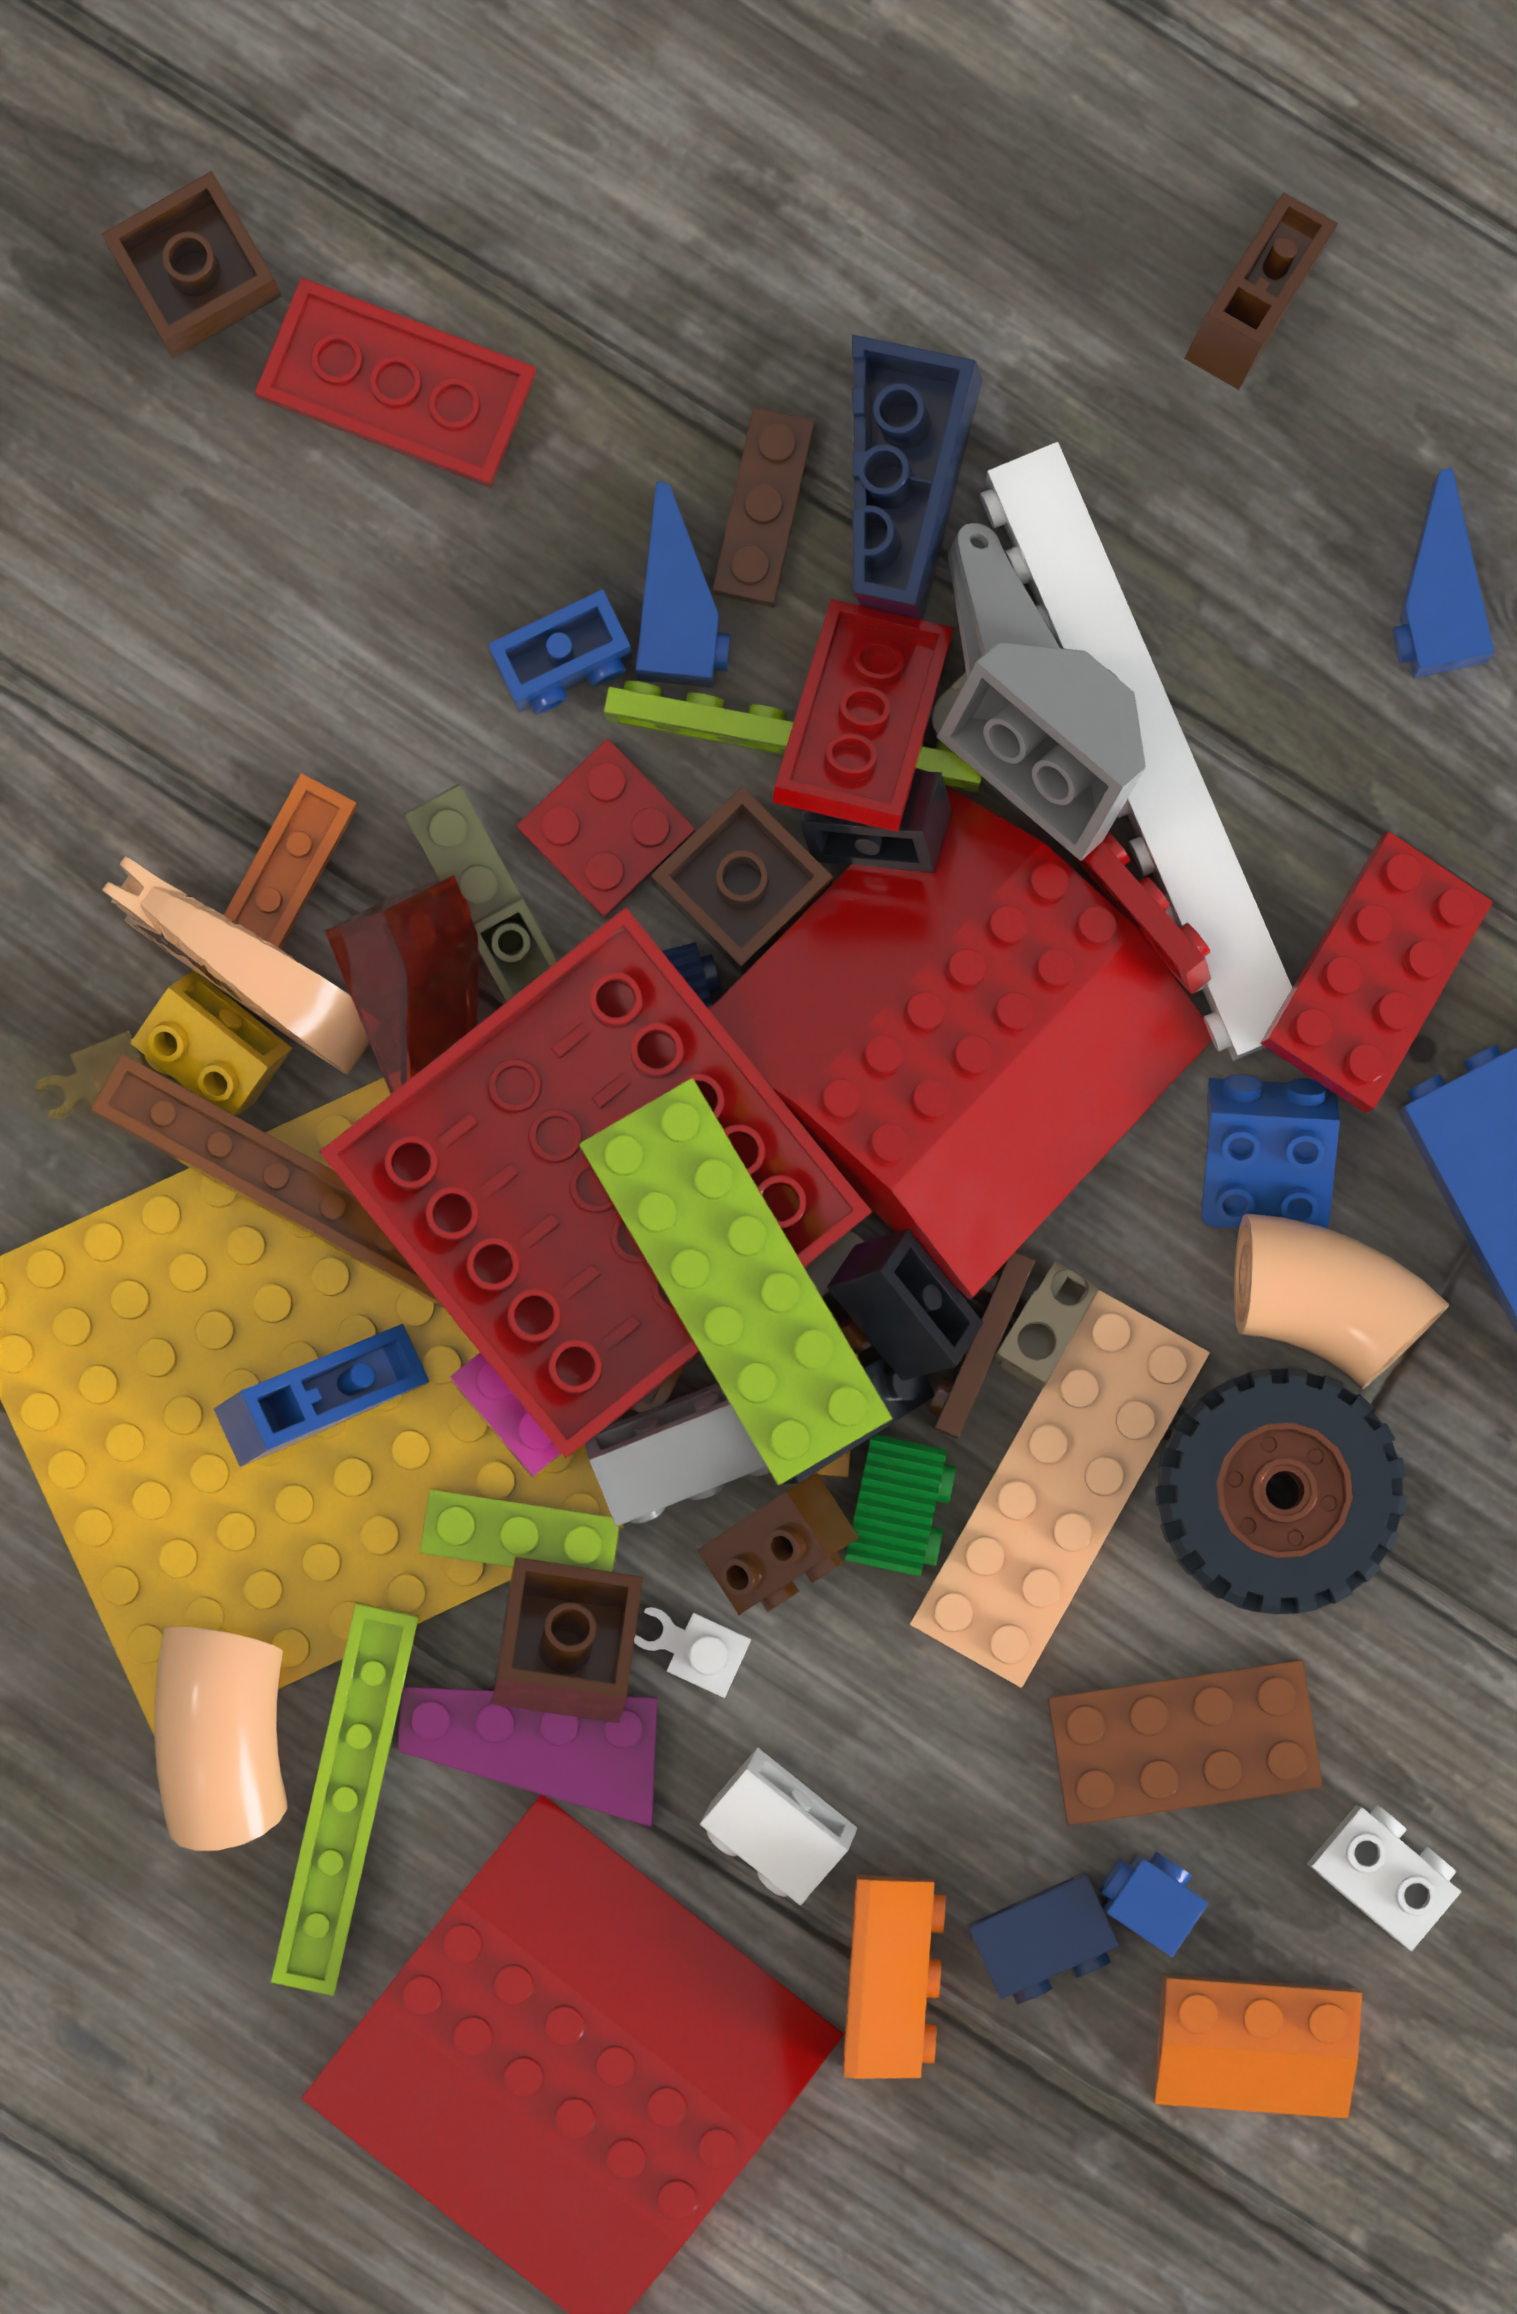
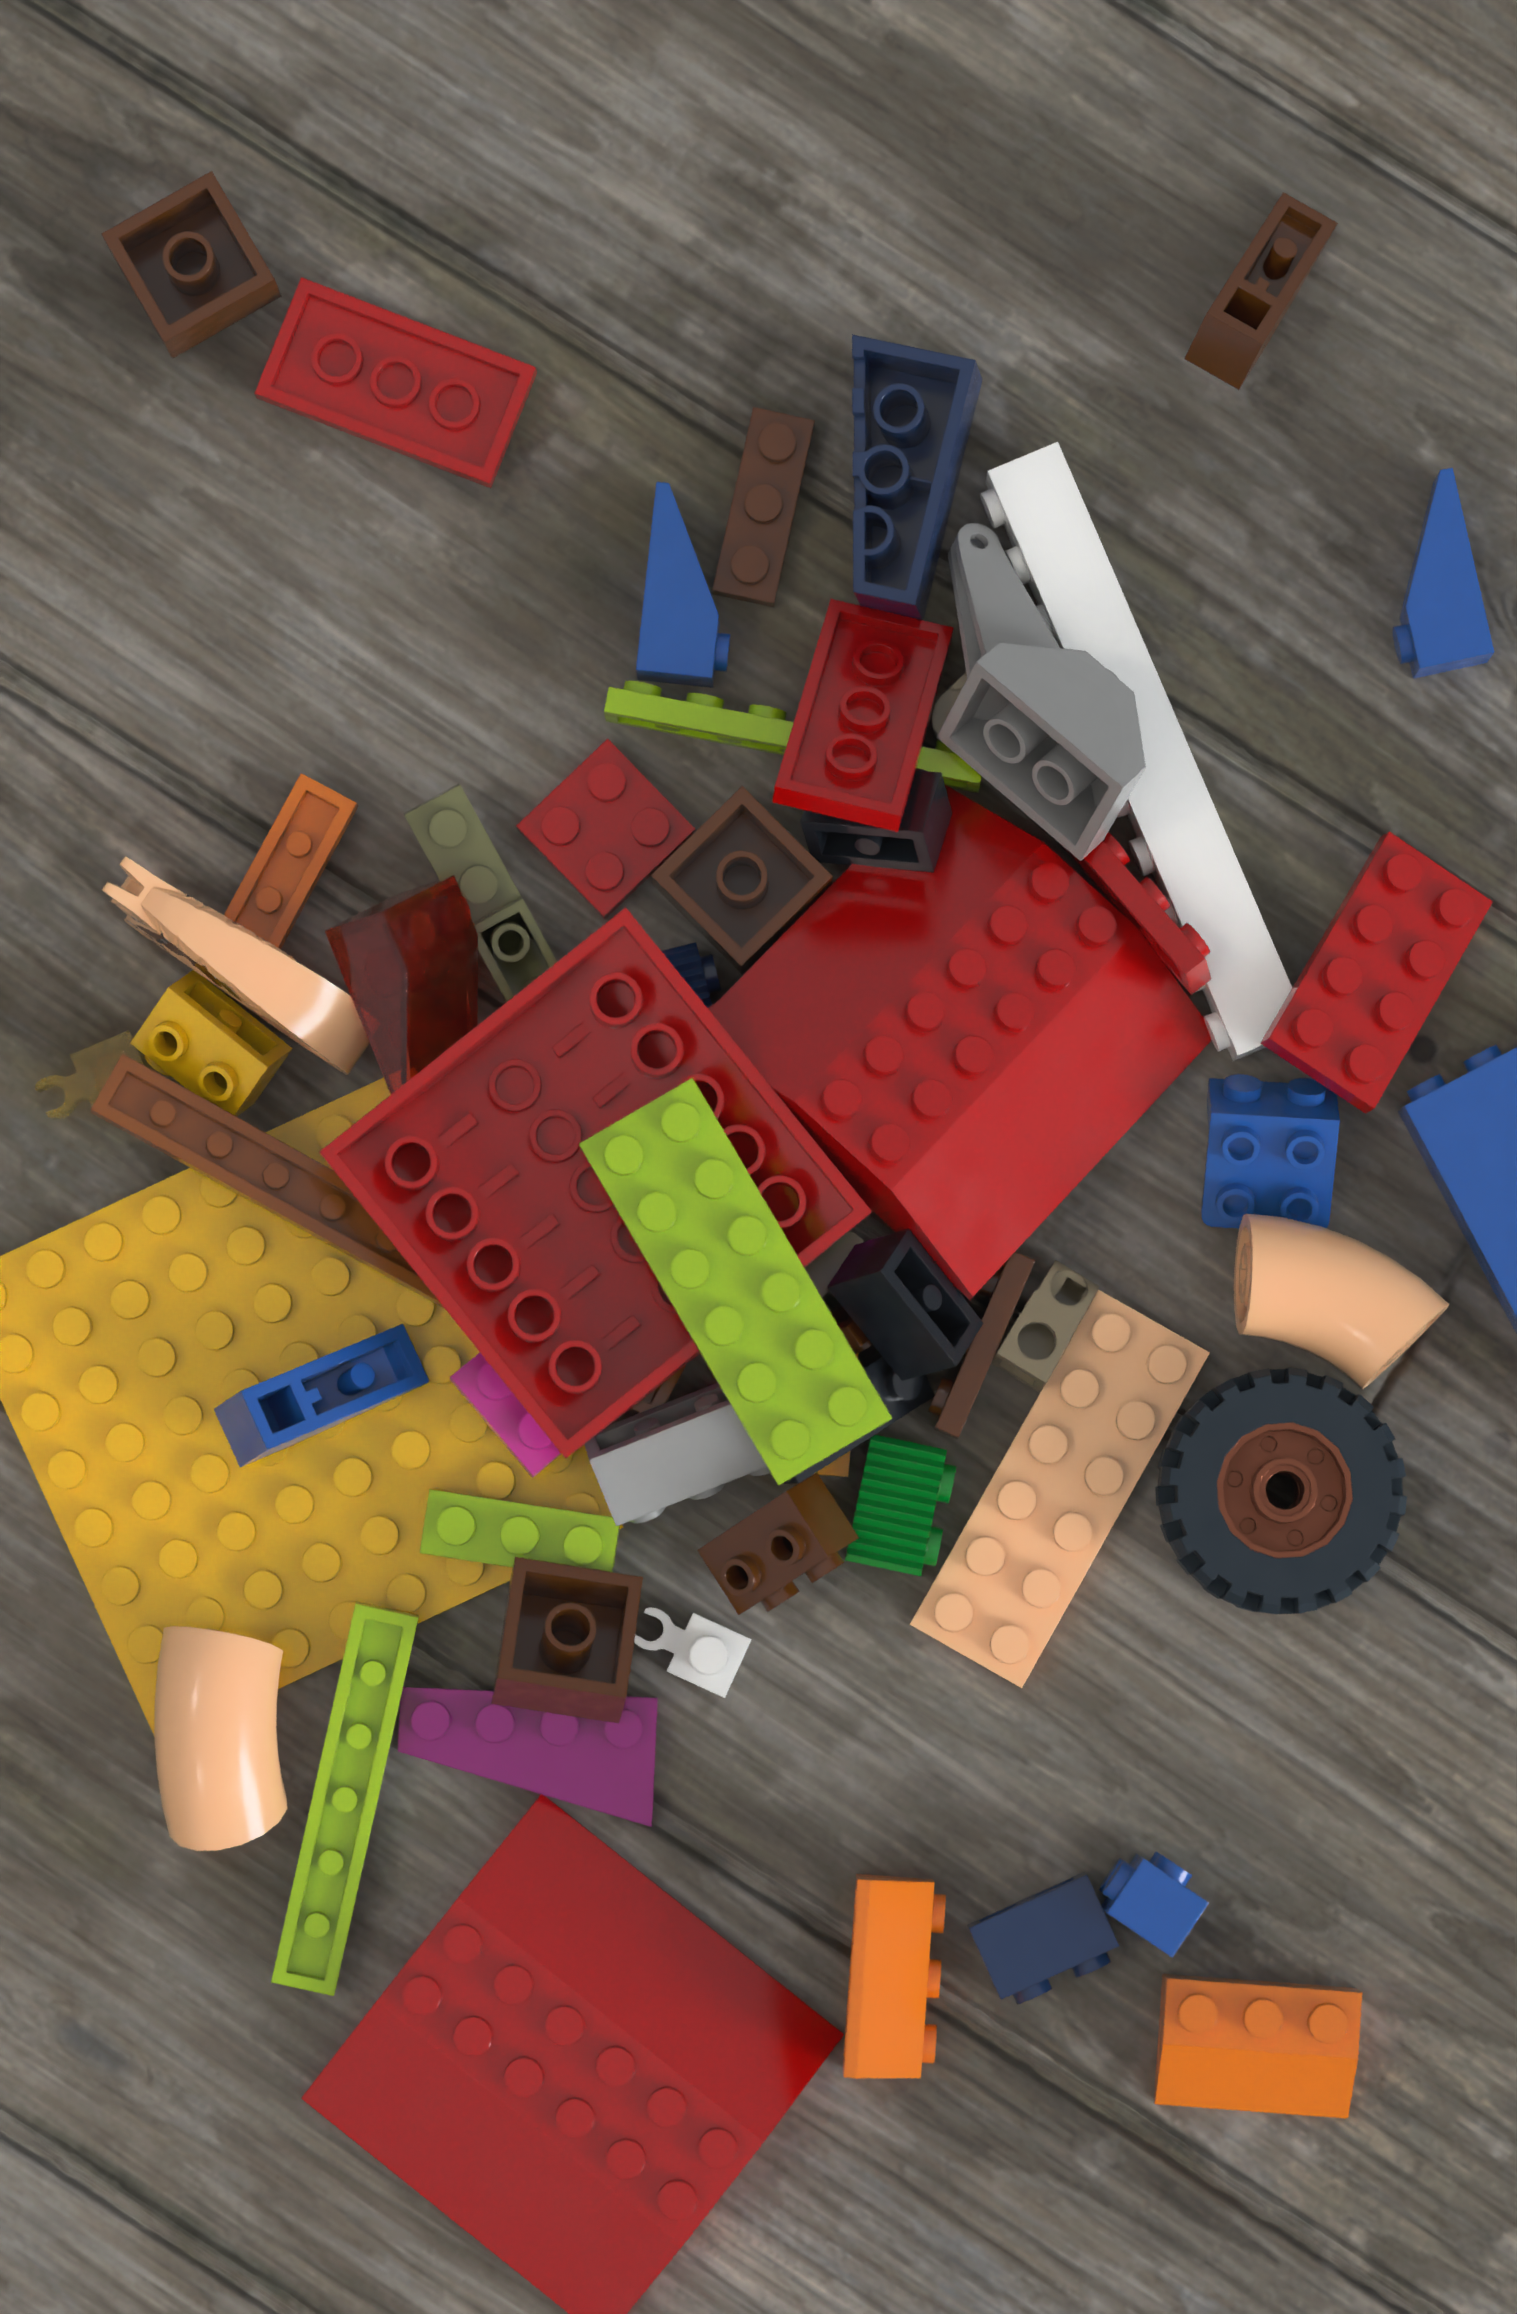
(562, 652): blue brick -> none
(778, 1827): white brick -> none
(1185, 1742): dark orange plate -> none
(1385, 1876): white brick -> none

